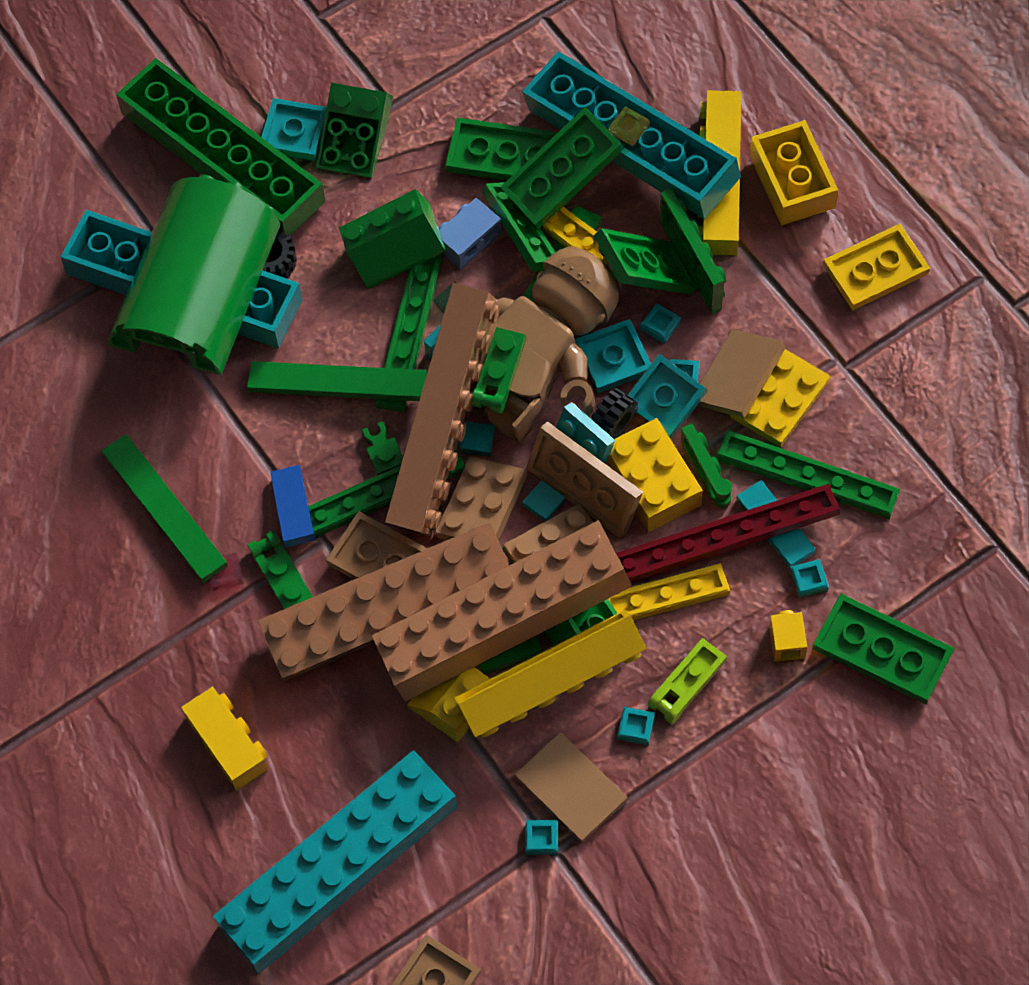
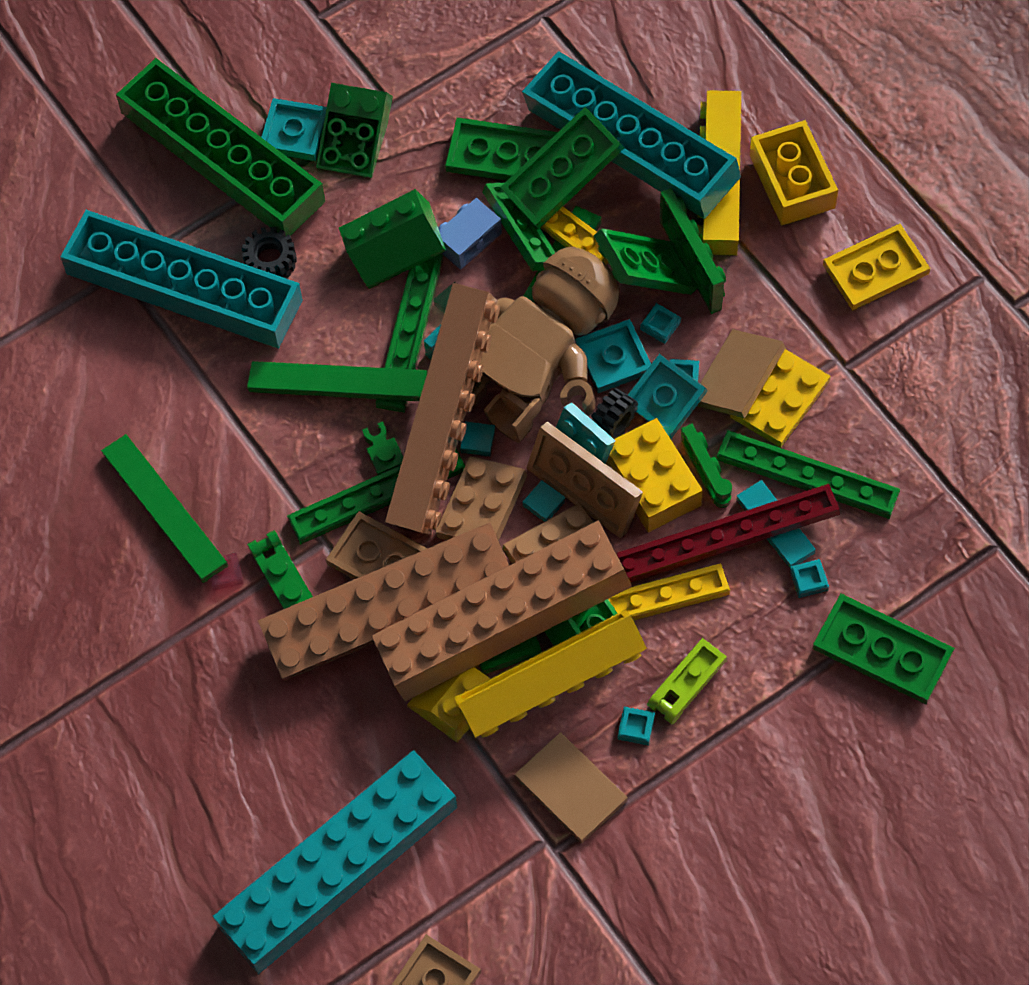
(197, 272): green cylinder -> none
(225, 737): yellow brick -> none
(292, 506): blue tile -> none
(499, 369): green plate -> none
(541, 837): teal tile -> none
(629, 126): clear yellow tile -> none
(788, 636): yellow brick -> none

